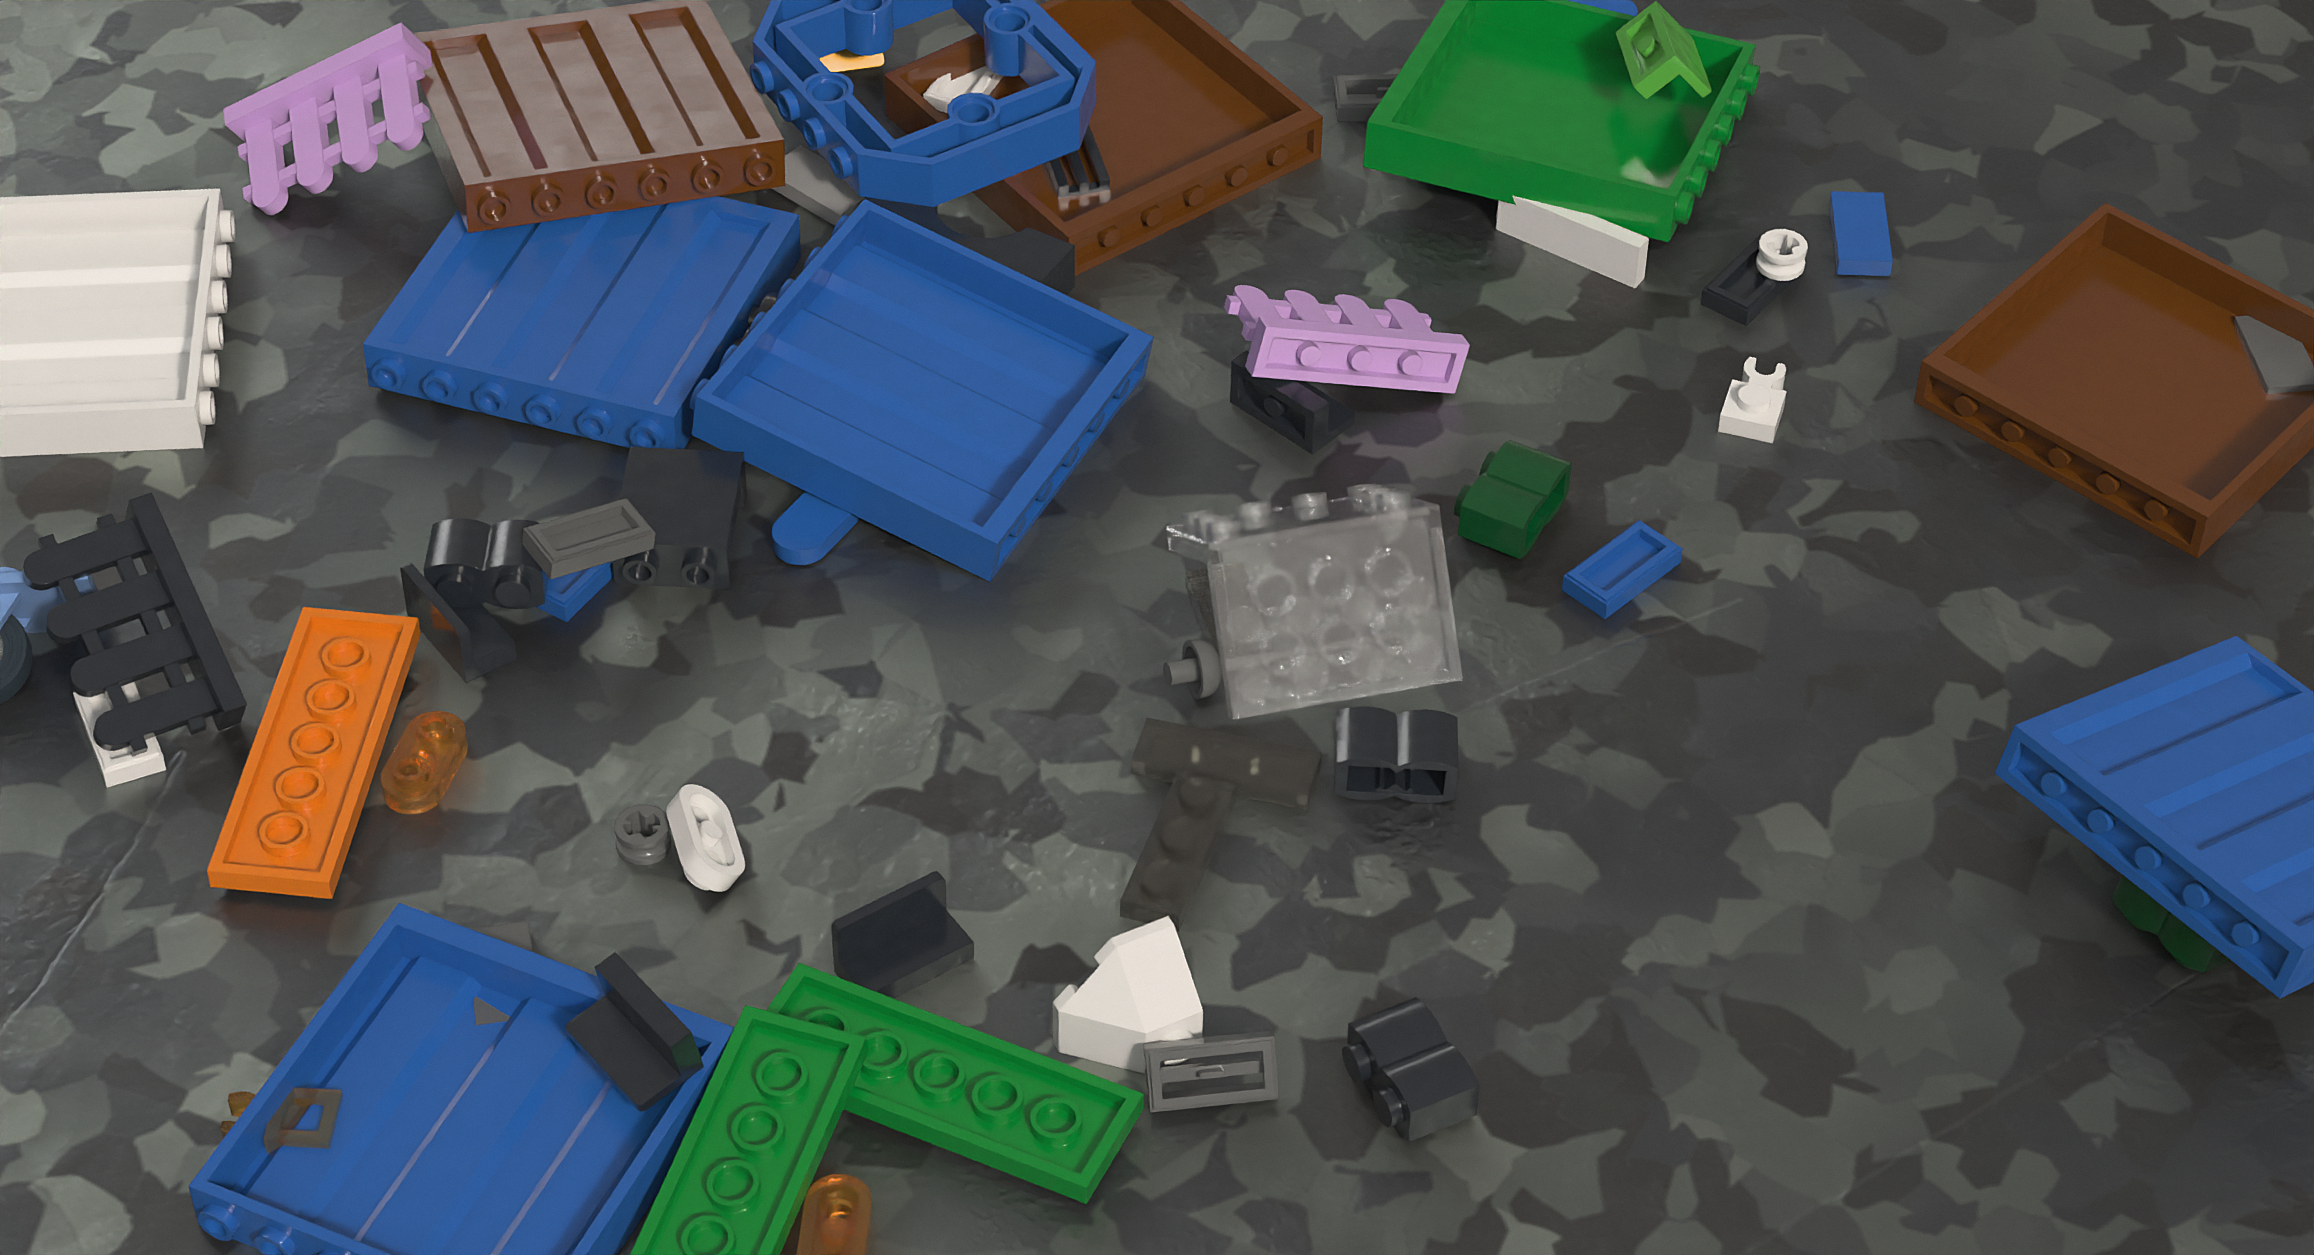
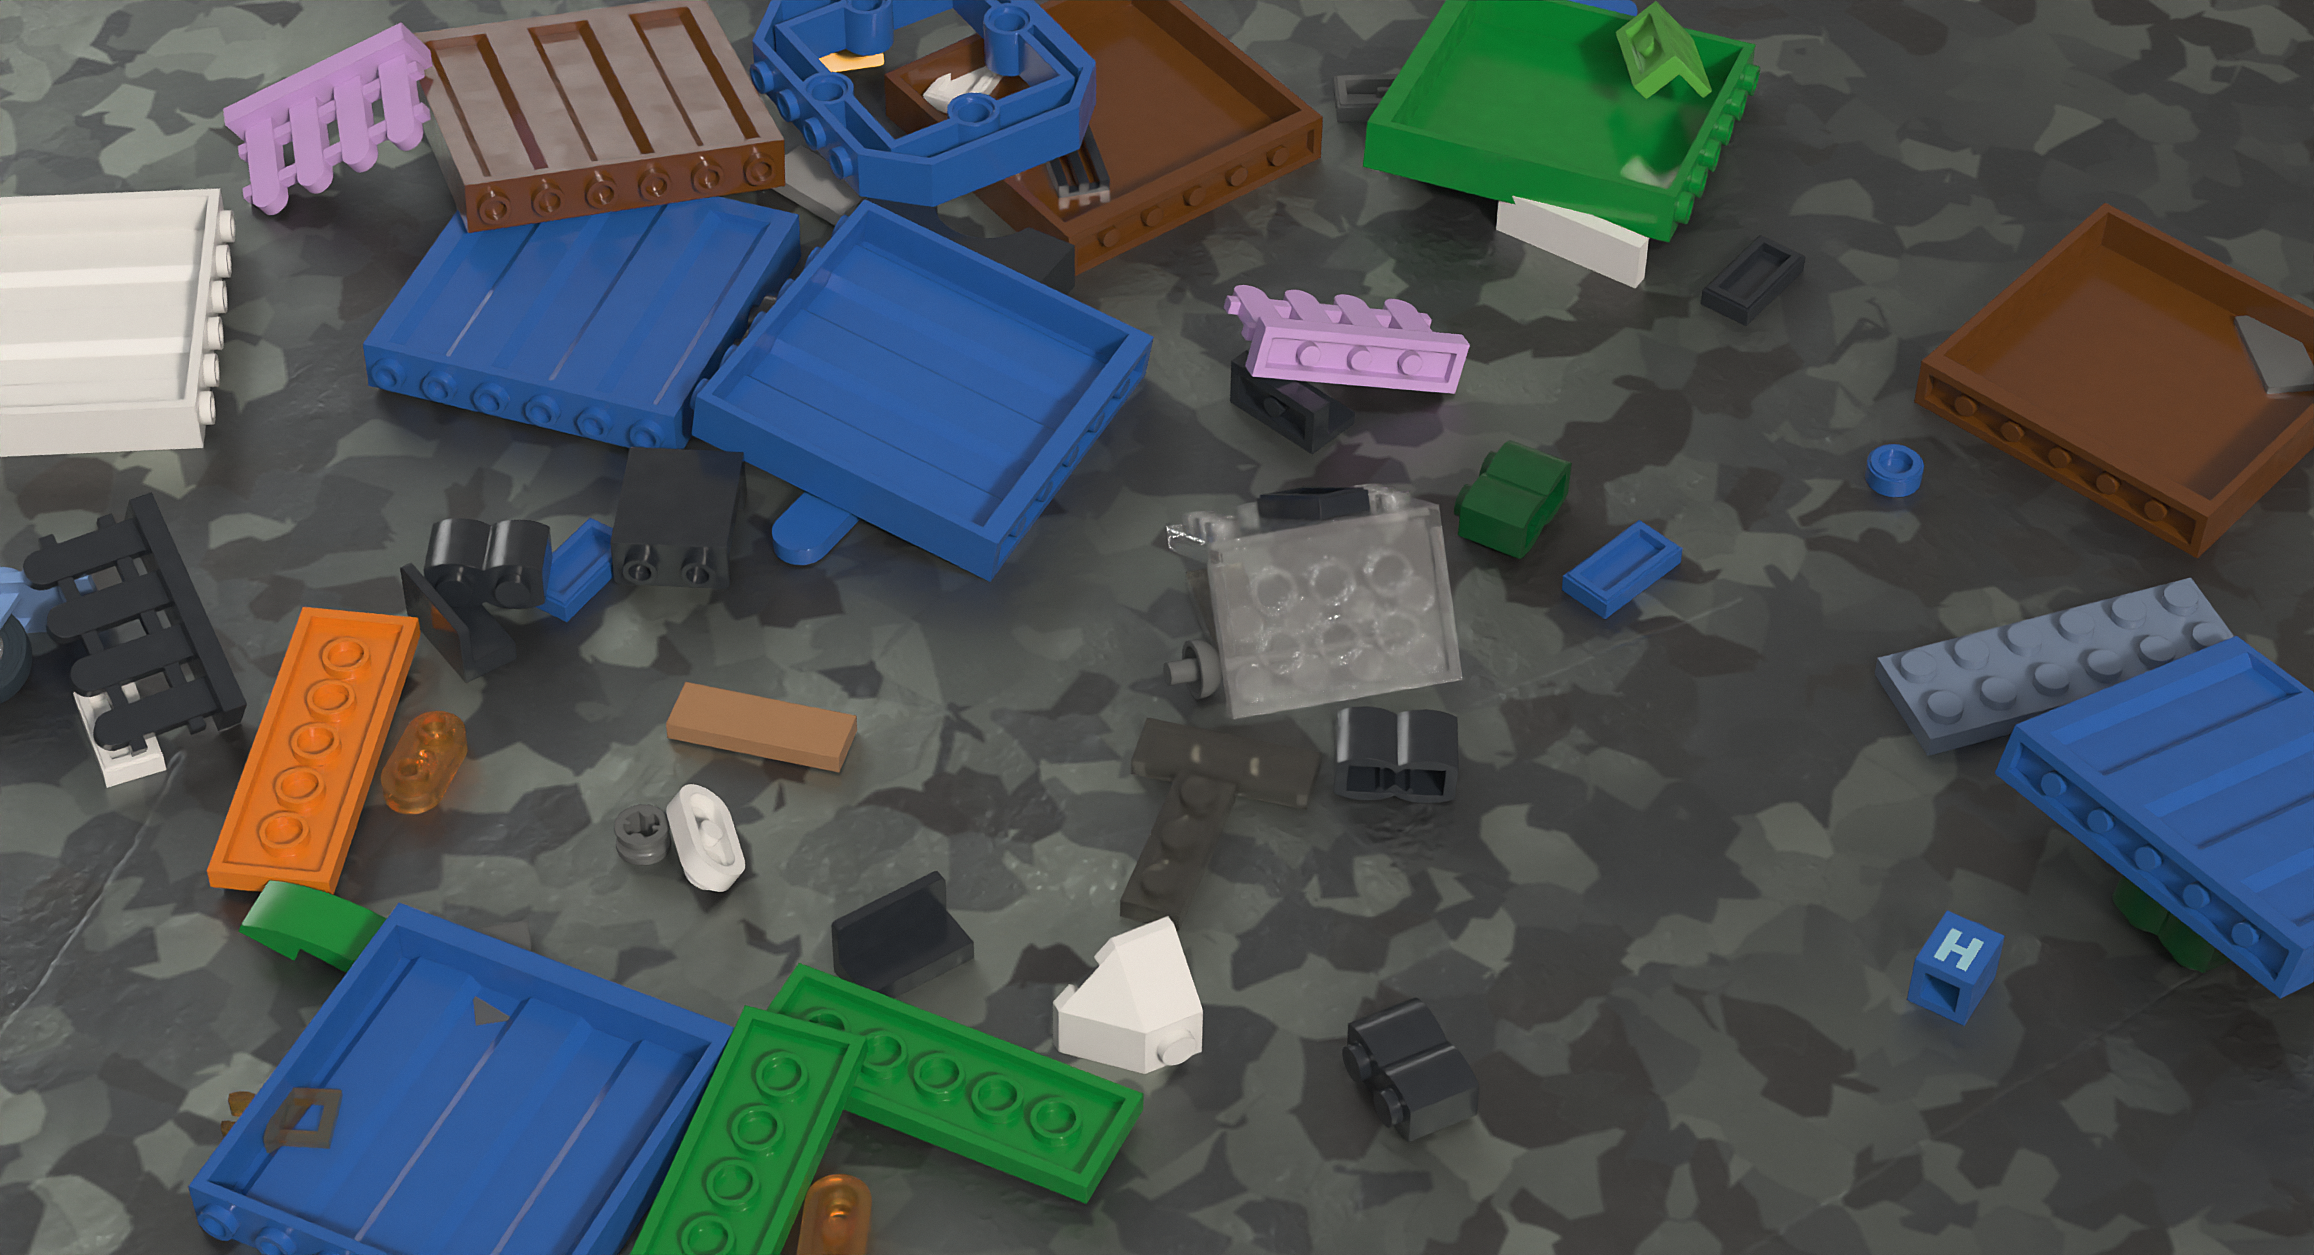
(310, 920): none -> green slope
(588, 538): dark grey tile -> none
(635, 1037): black panel -> none
(762, 727): none -> medium nougat tile
(1206, 1047): dark grey tile -> none
(1313, 502): none -> black tile
(1754, 404): white plate -> none
(1781, 254): white bush -> none
(1860, 233): blue tile -> none
(1894, 470): none -> blue tile
(1955, 967): none -> blue brick
(2011, 673): none -> sand blue plate

